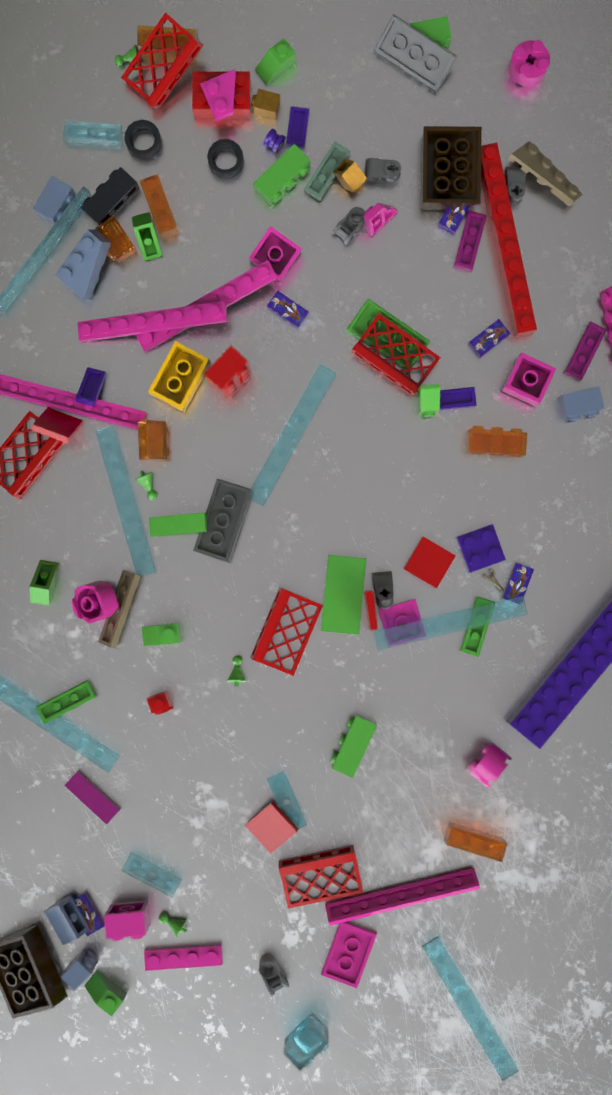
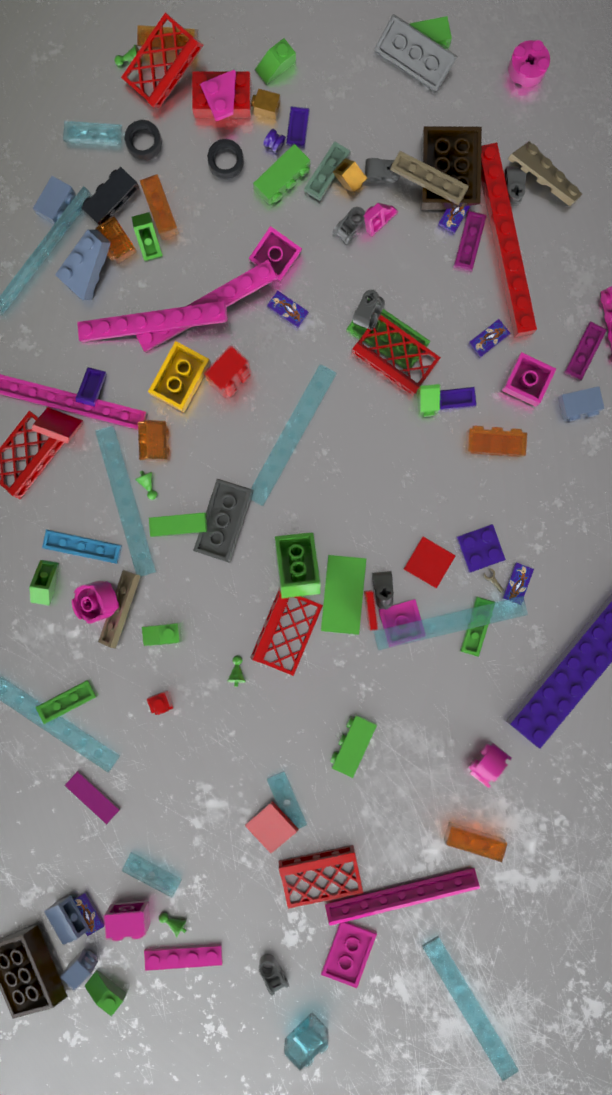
(81, 546): none -> dark azure tile
(297, 565): none -> bright green brick
(369, 311): none -> dark grey piece
(429, 177): none -> dark tan plate

